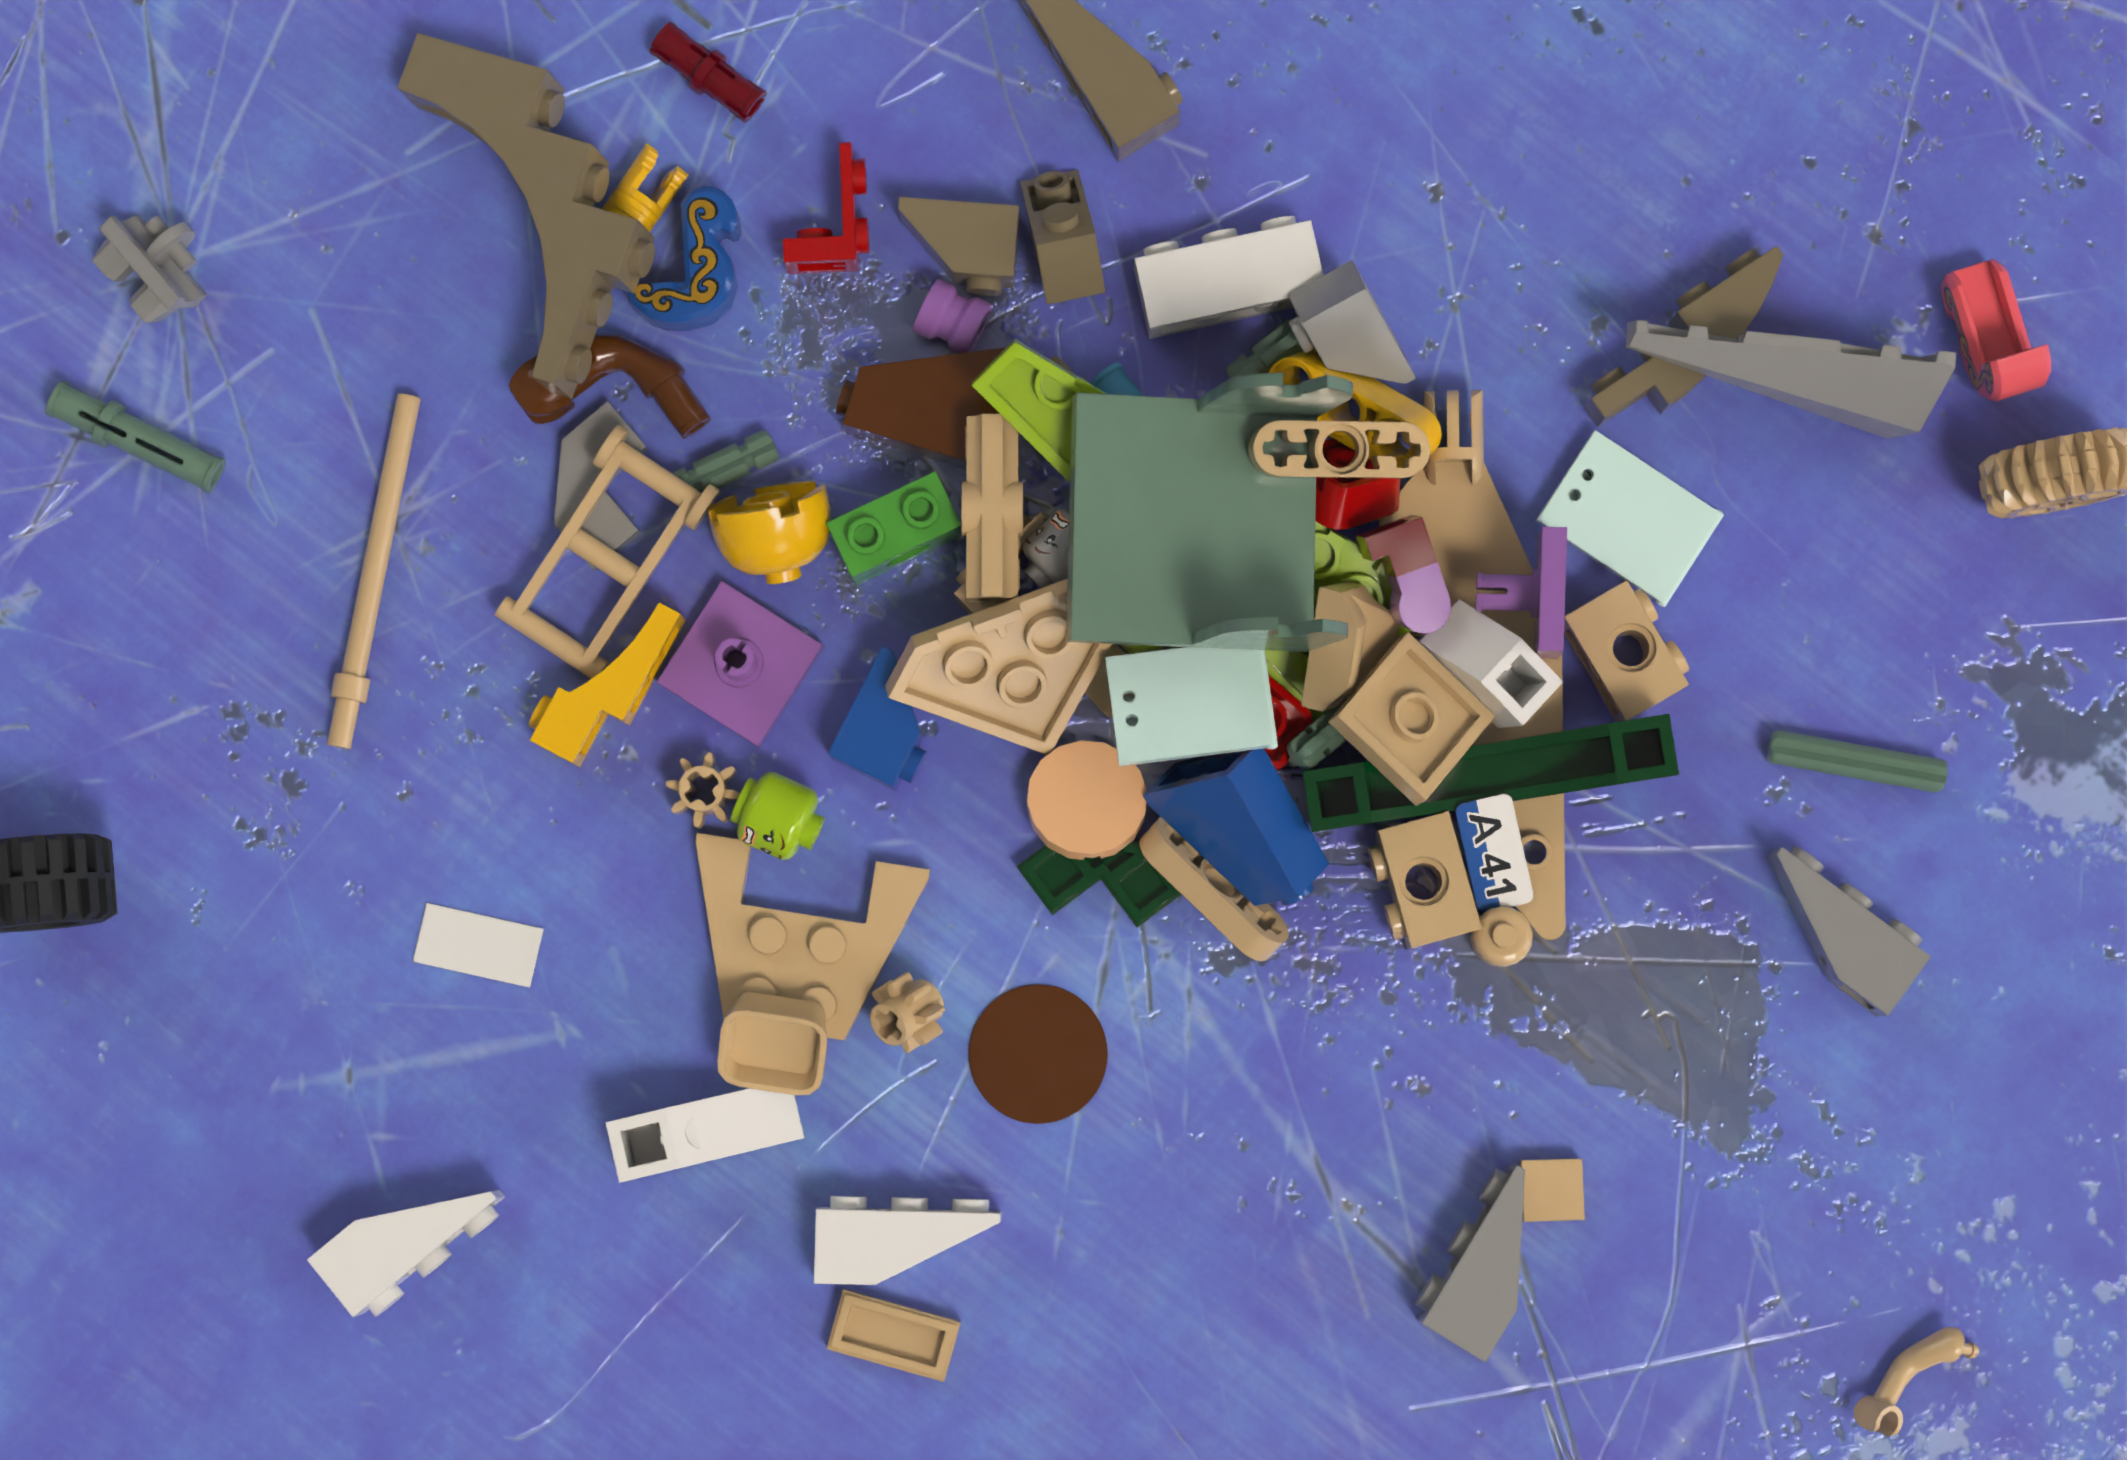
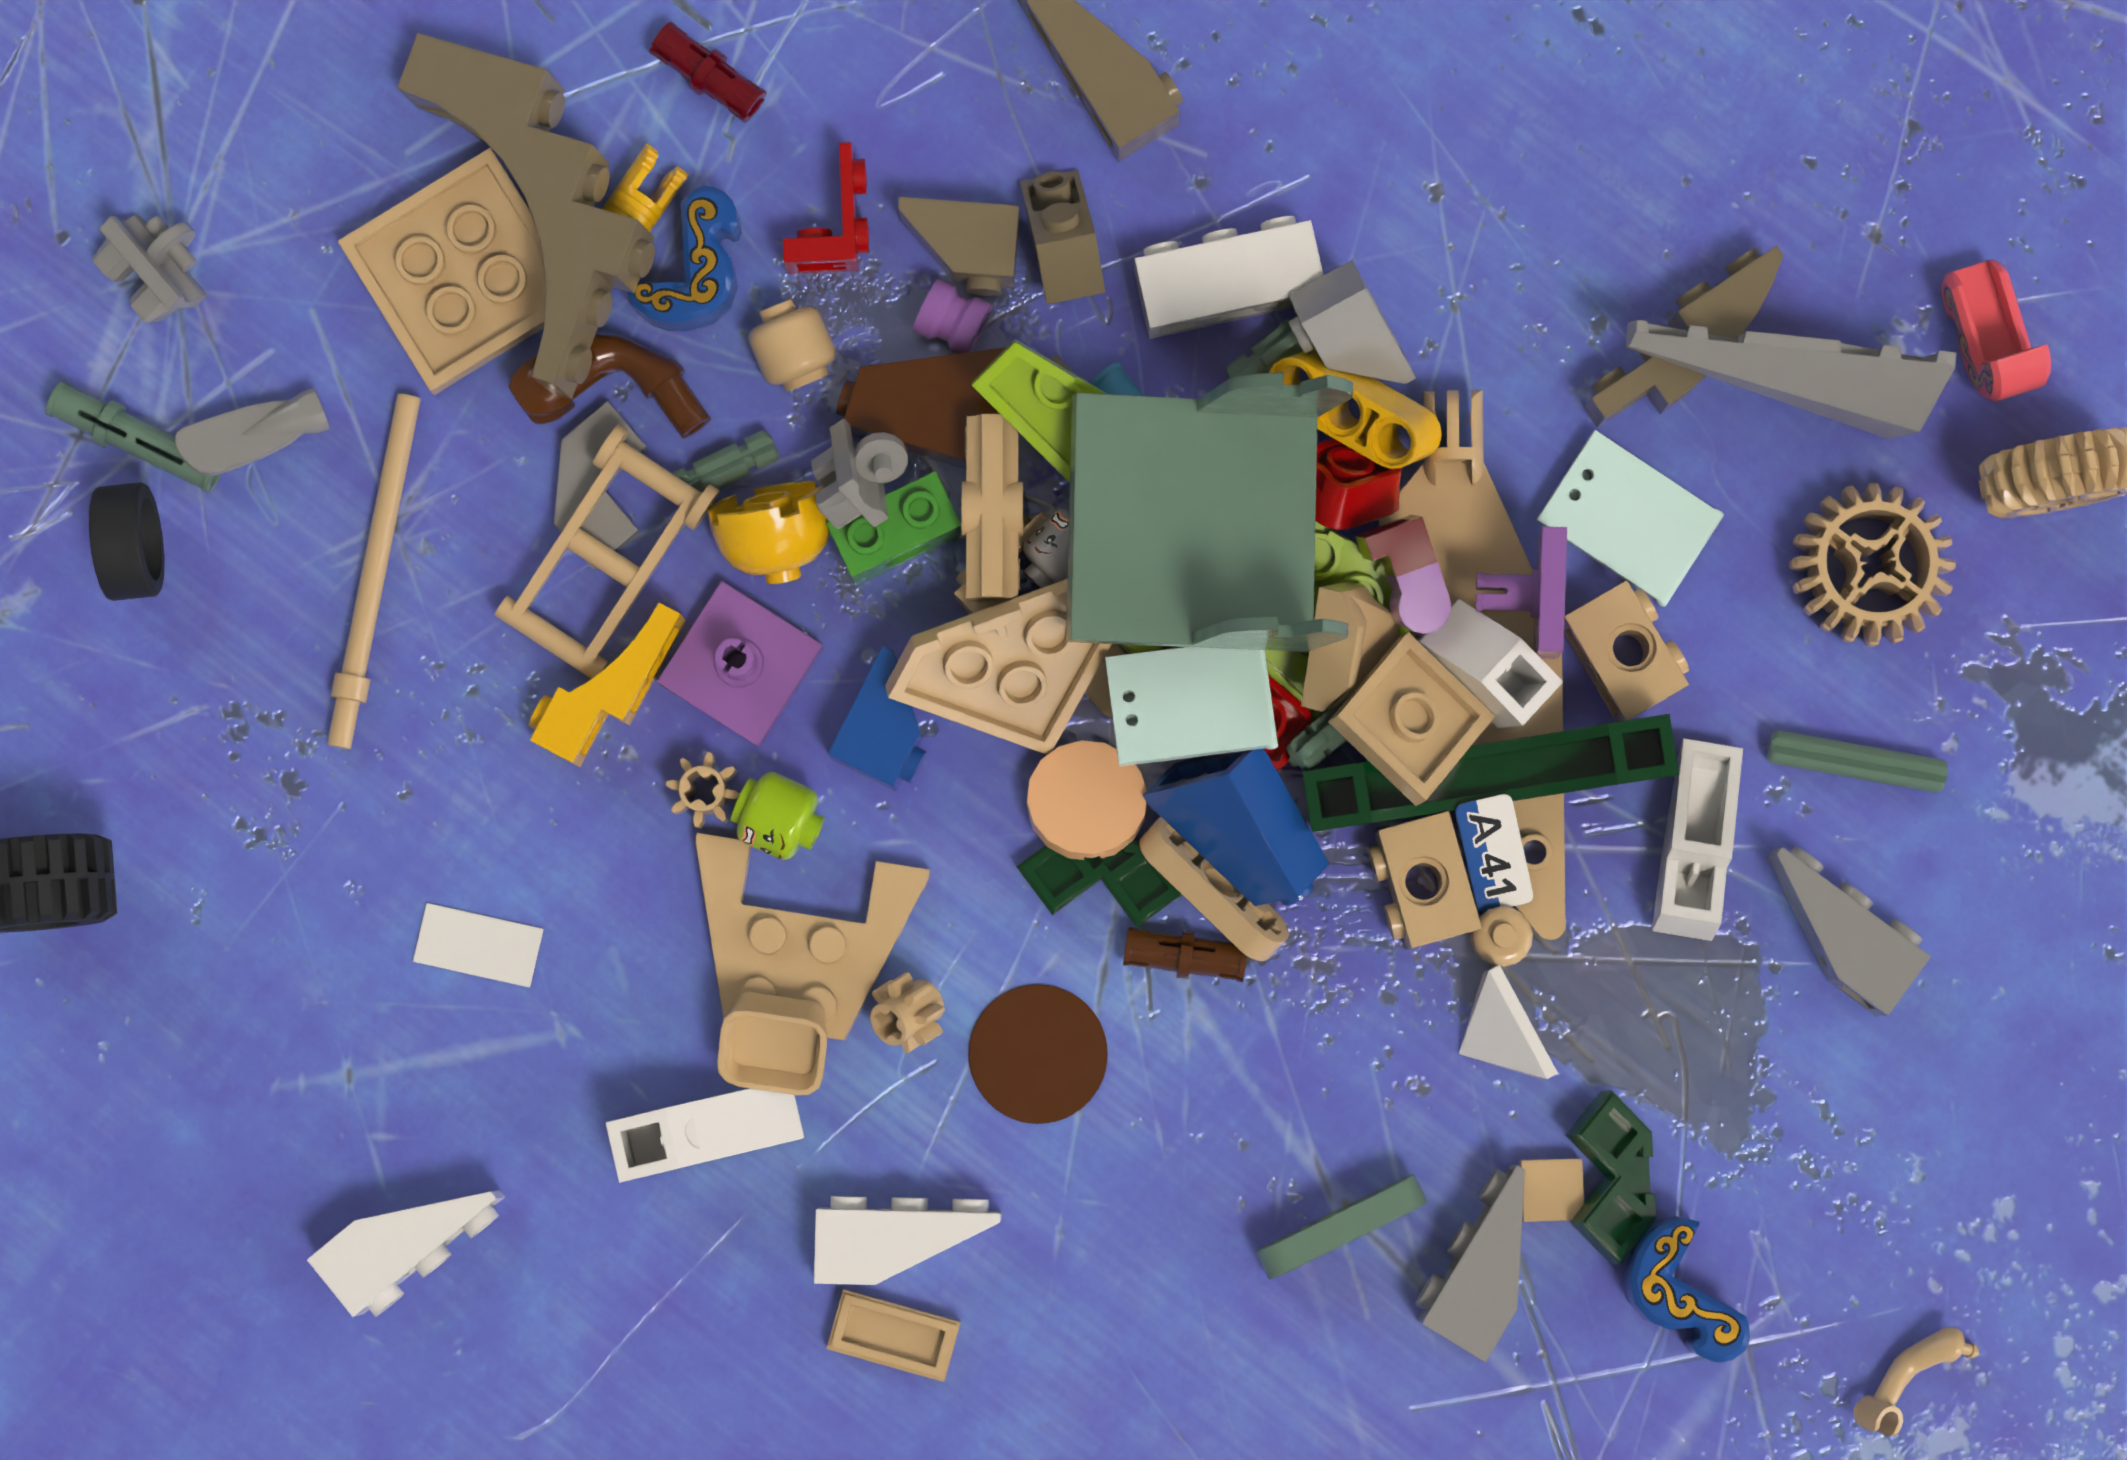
(126, 541): none -> black tyre
(249, 433): none -> light grey piece
(455, 270): none -> tan plate
(792, 345): none -> tan head
(856, 475): none -> light grey hips
(1184, 954): none -> reddish brown pin
(1341, 1226): none -> sand green beam
(1383, 466): tan beam -> none
(1501, 1030): none -> white slope
(1622, 1203): none -> dark green tile
(1661, 1299): none -> blue animal
(1698, 840): none -> white slope
(1895, 578): none -> tan gear

